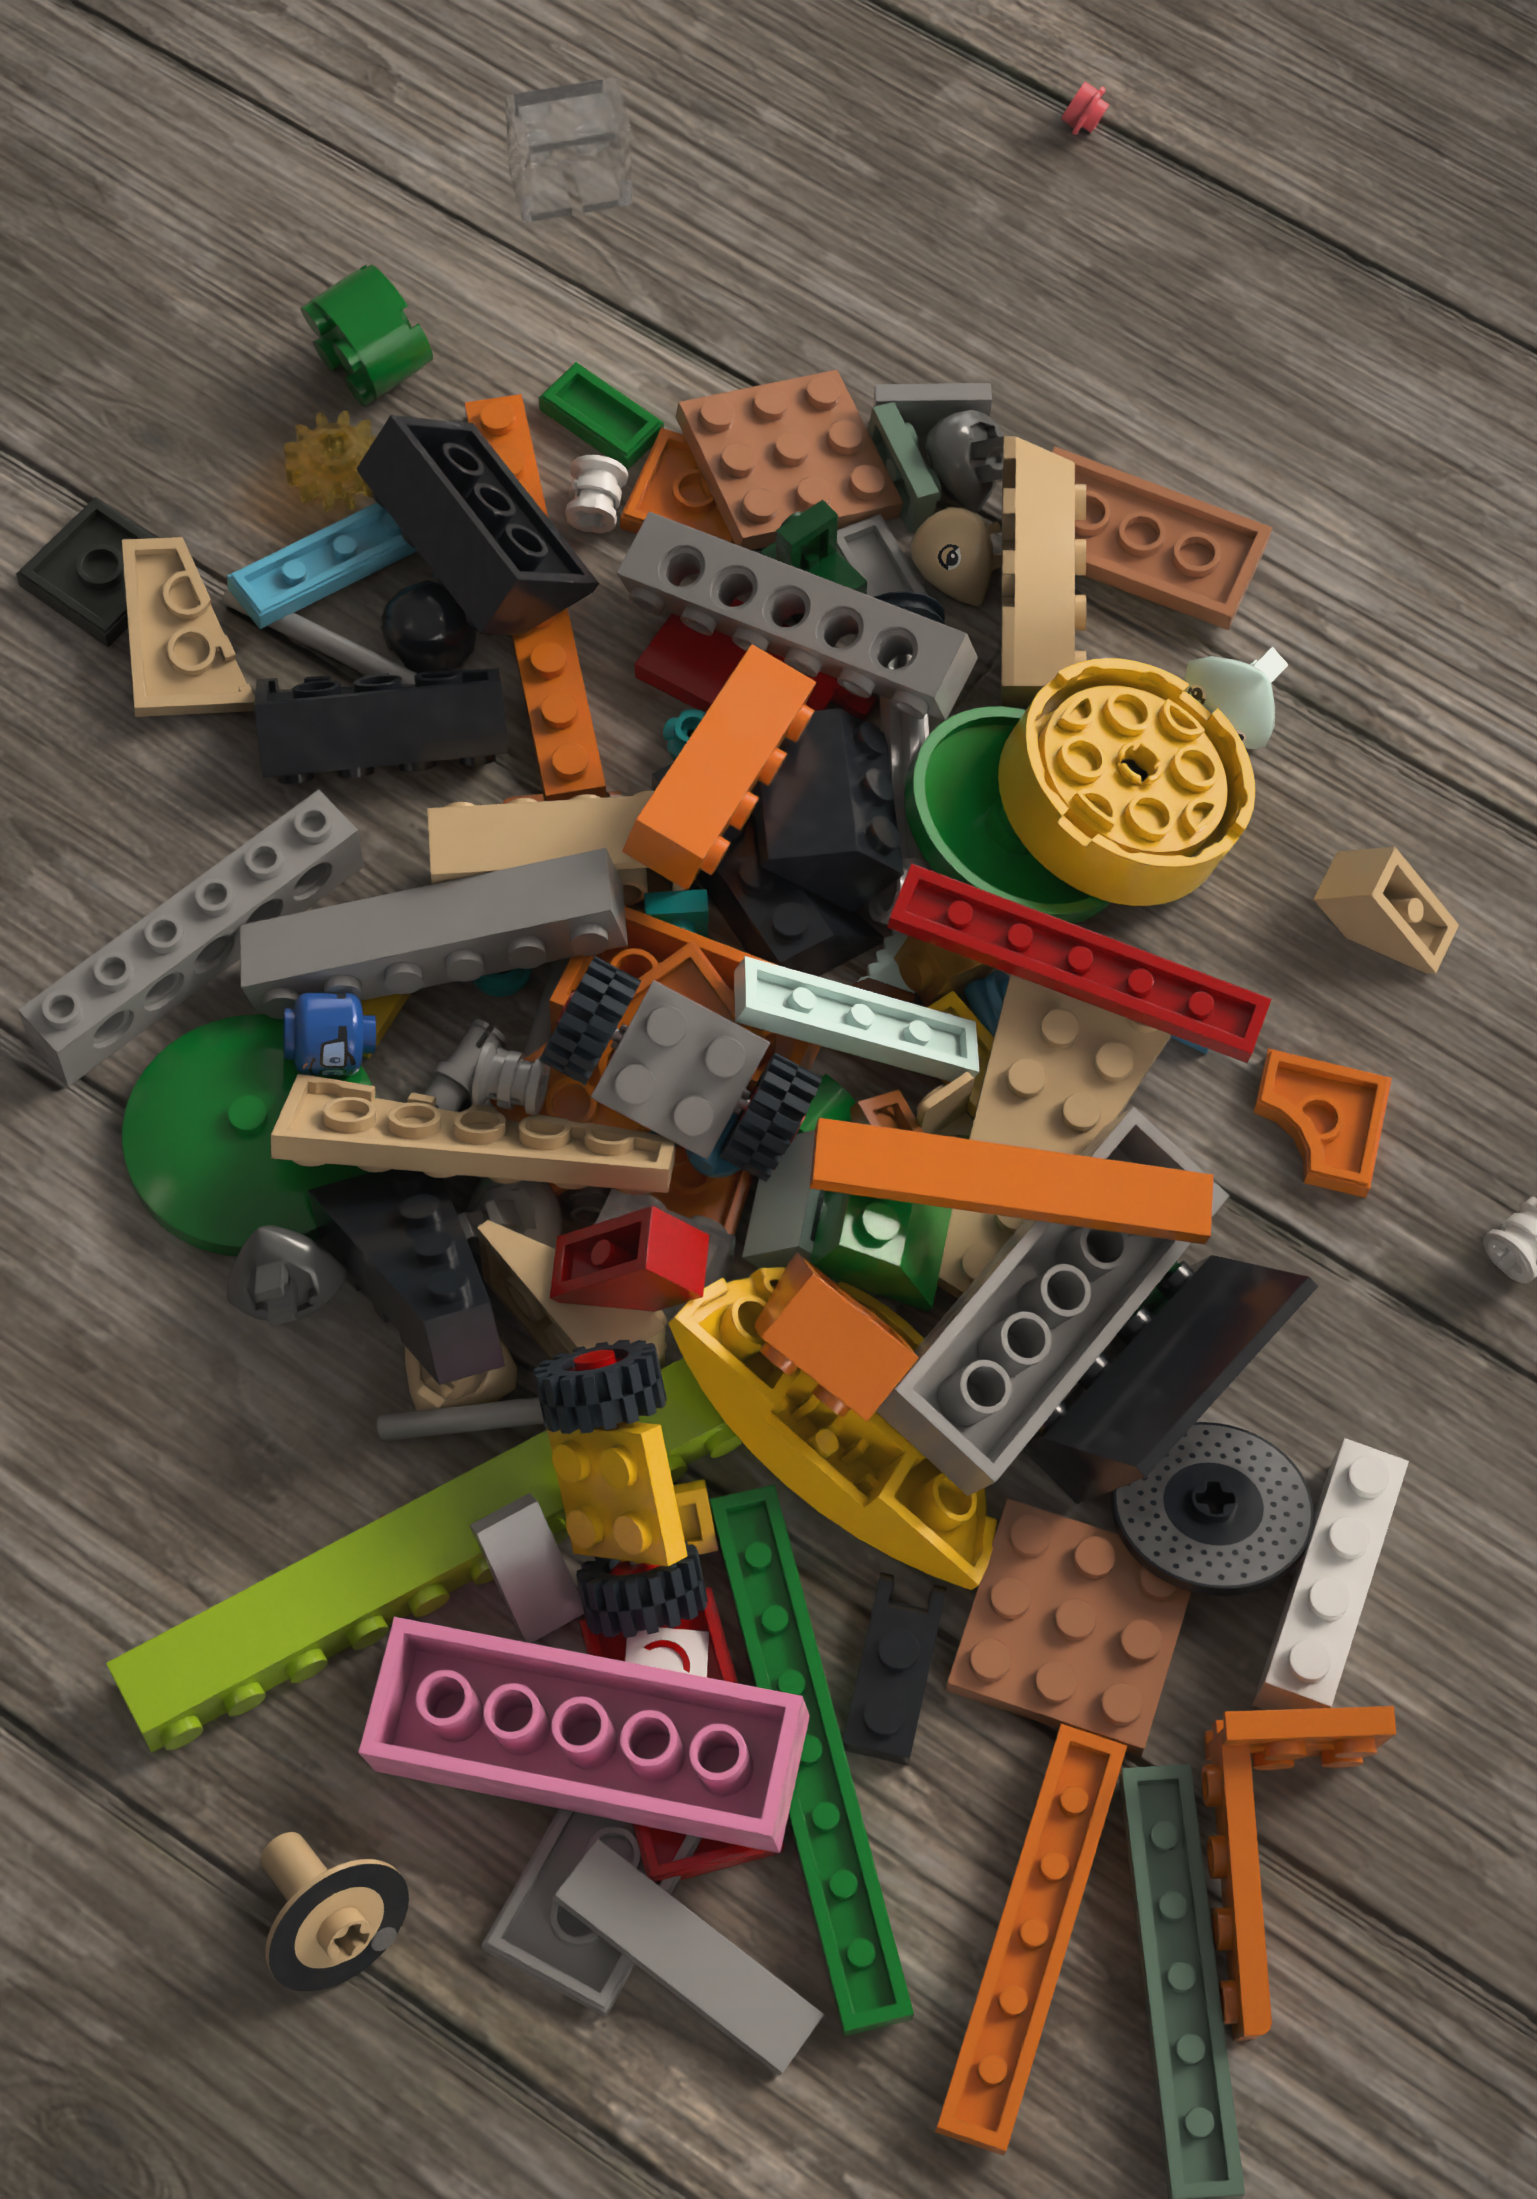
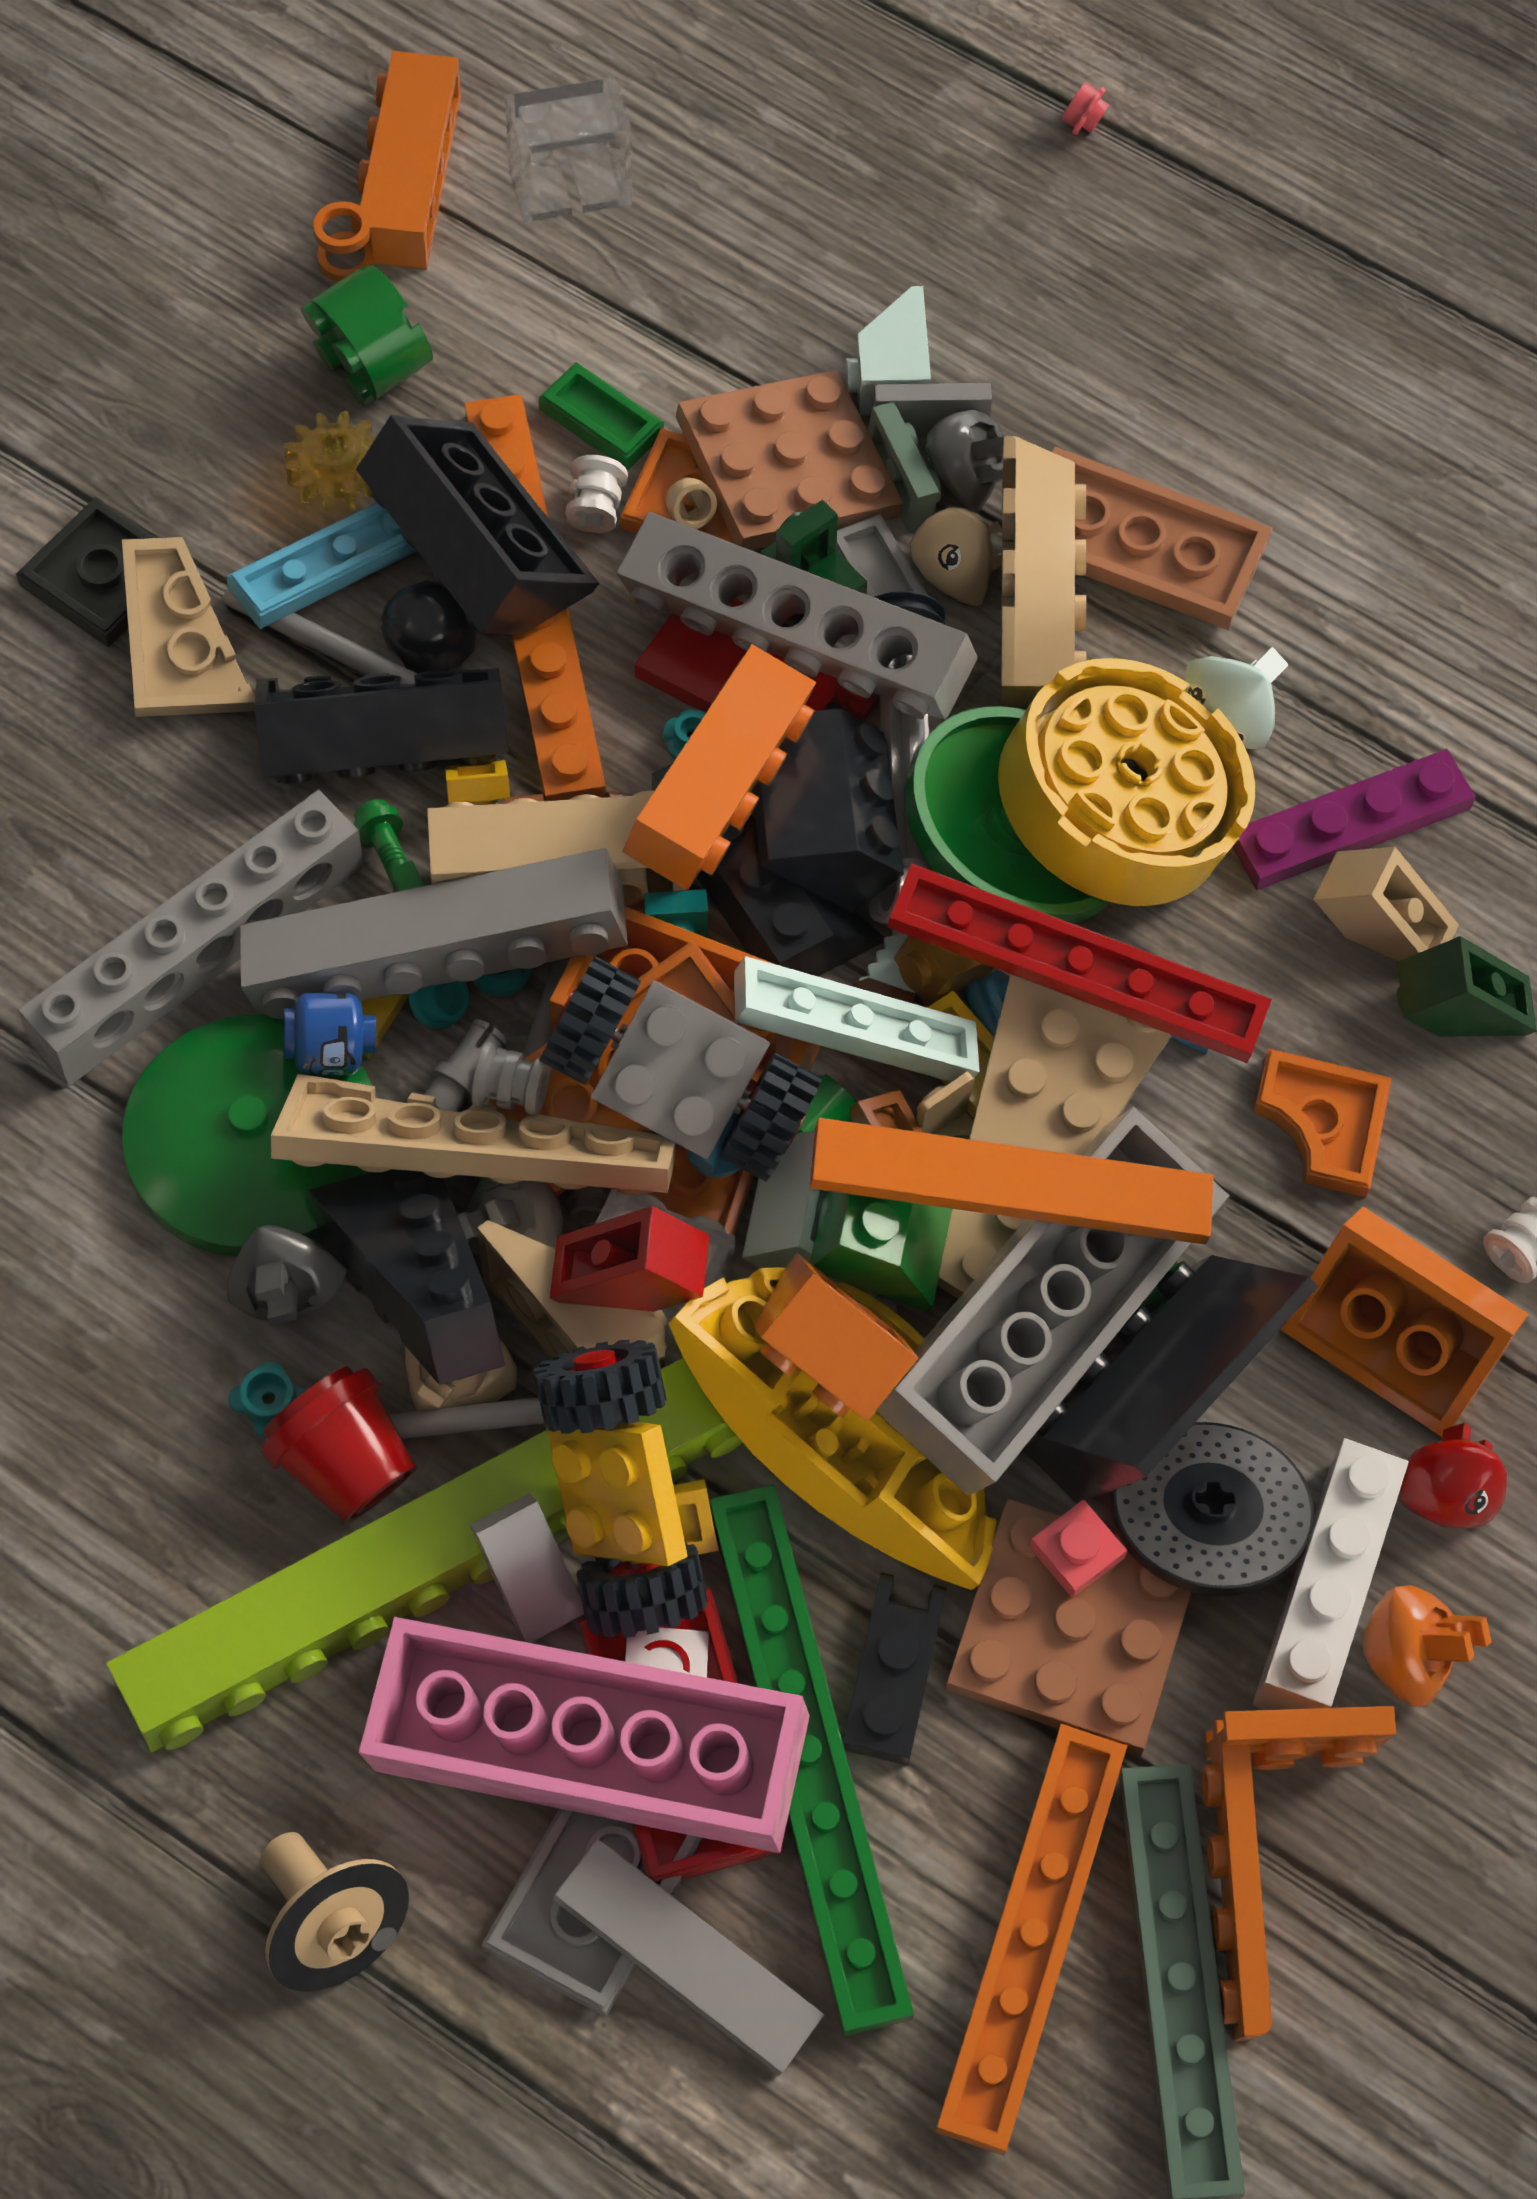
(265, 1380): none -> teal plate
(340, 1444): none -> red piece
(378, 827): none -> green hinge
(405, 167): none -> orange hinge
(440, 1004): none -> teal plate
(478, 783): none -> yellow plate
(700, 497): none -> tan hinge
(891, 350): none -> light aqua slope
(1078, 1548): none -> coral plate
(1353, 818): none -> magenta plate
(1404, 1321): none -> orange slope
(1416, 1640): none -> orange piece
(1455, 1481): none -> red piece
(1465, 992): none -> dark green slope

